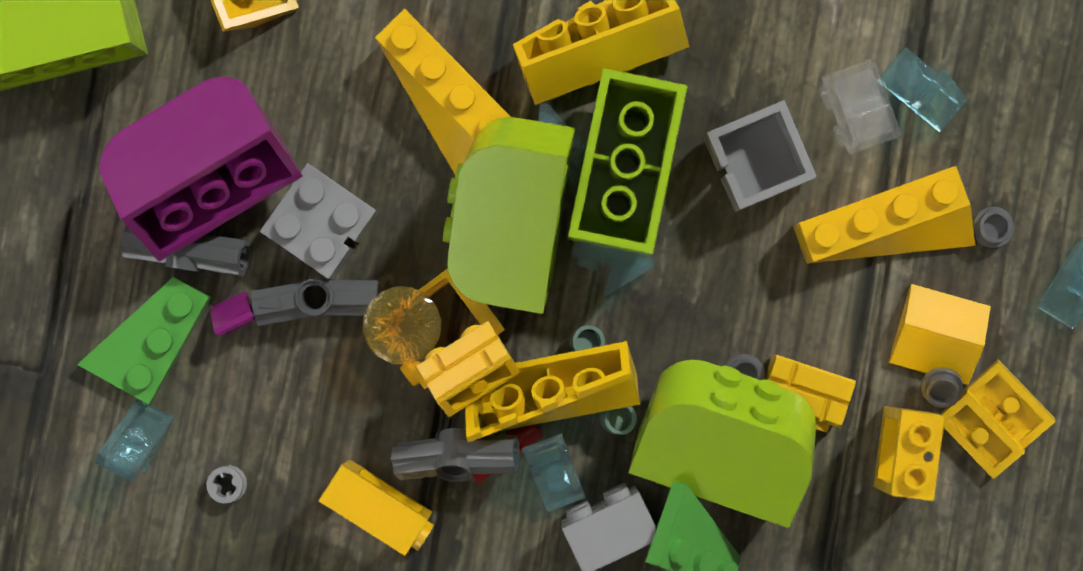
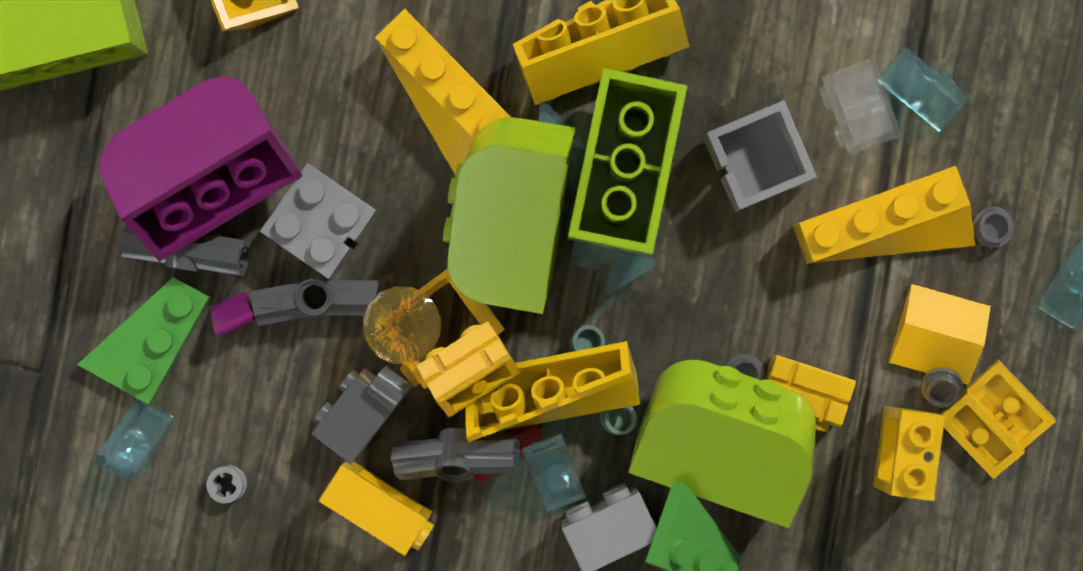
(359, 411): none -> dark grey hinge

